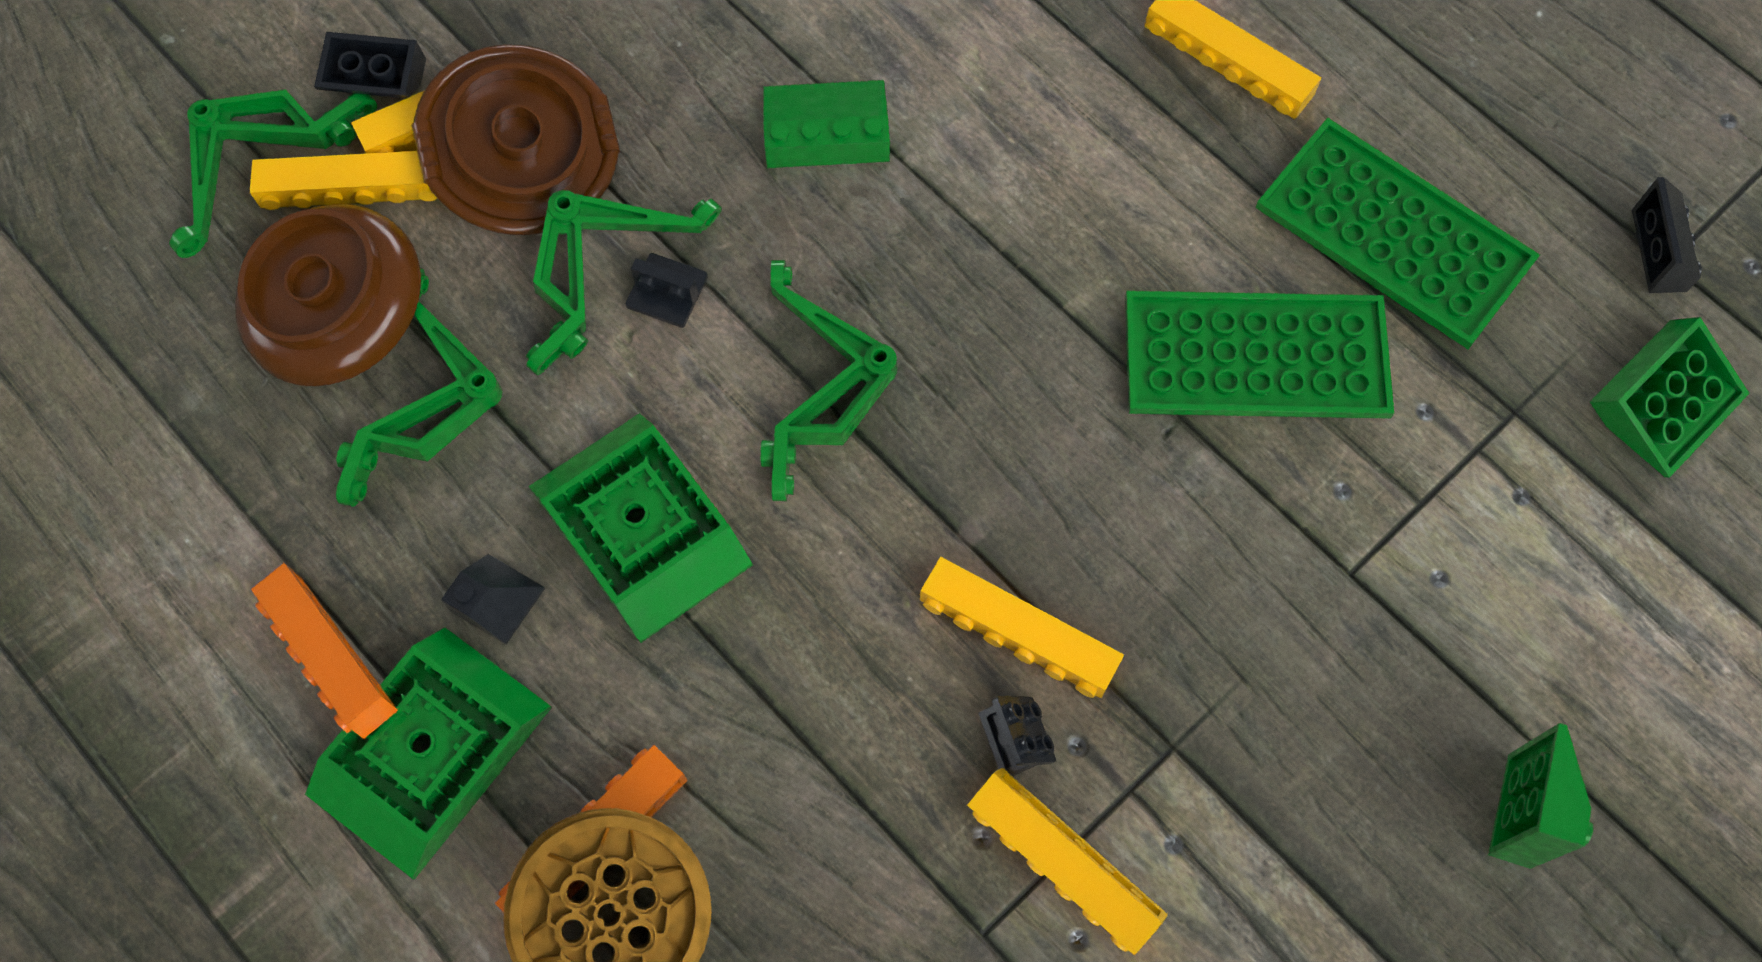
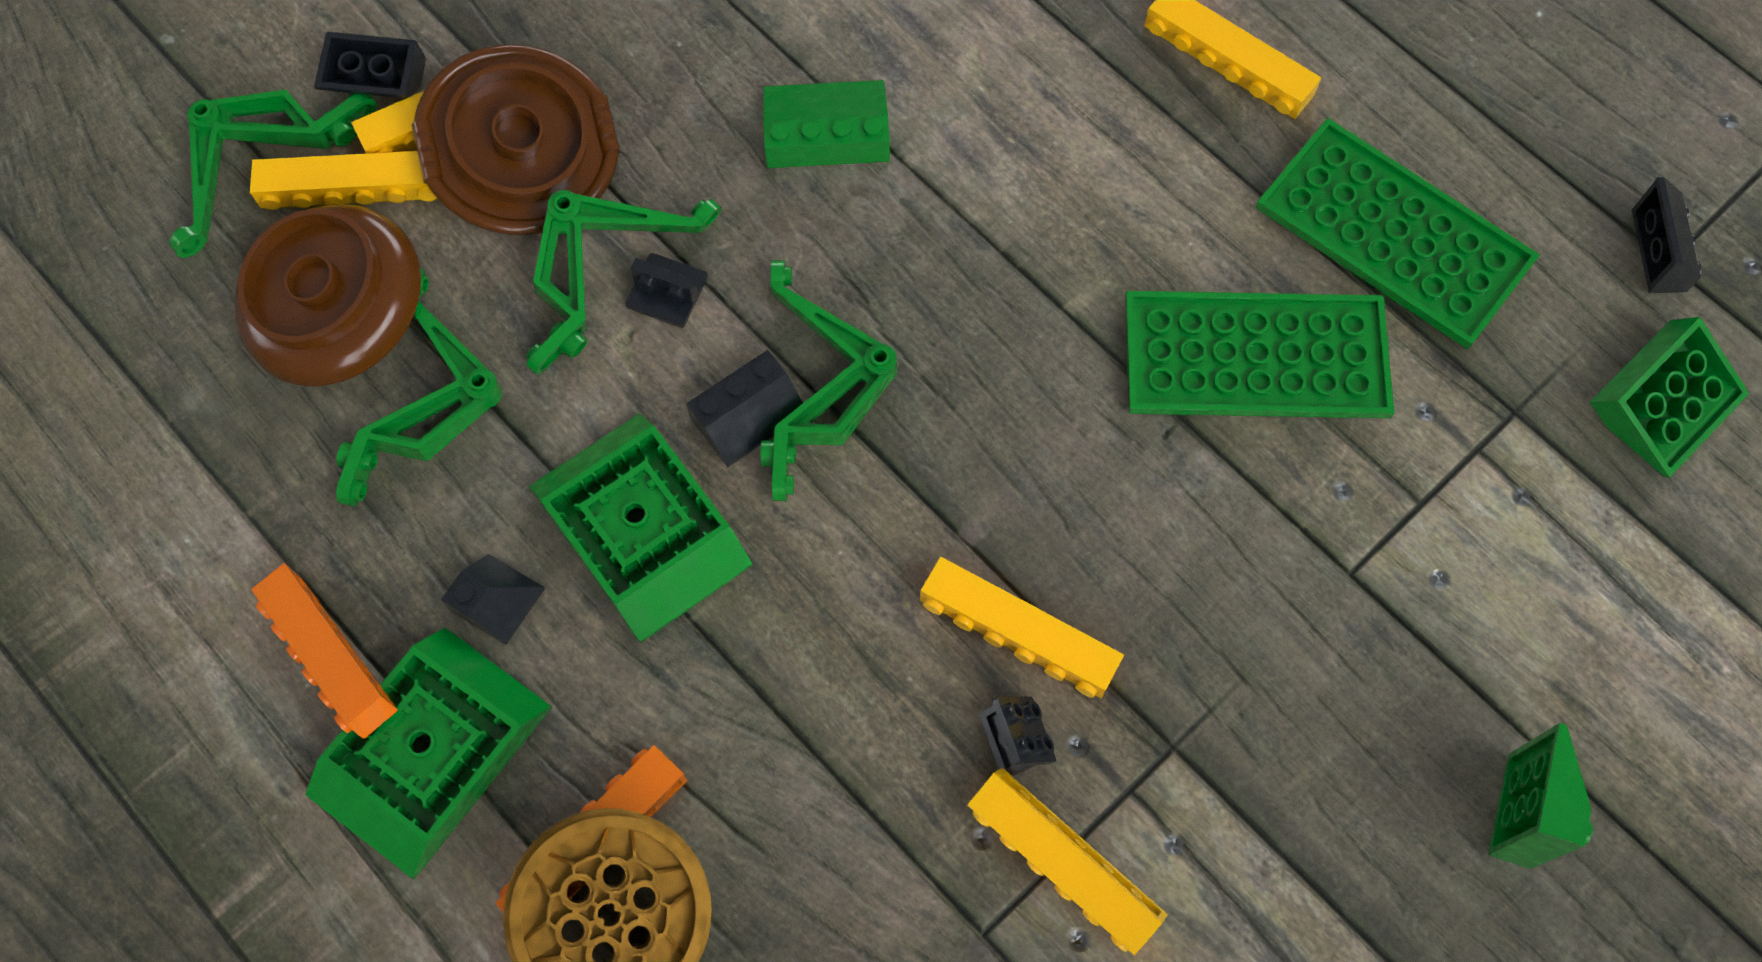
(744, 407): none -> black slope

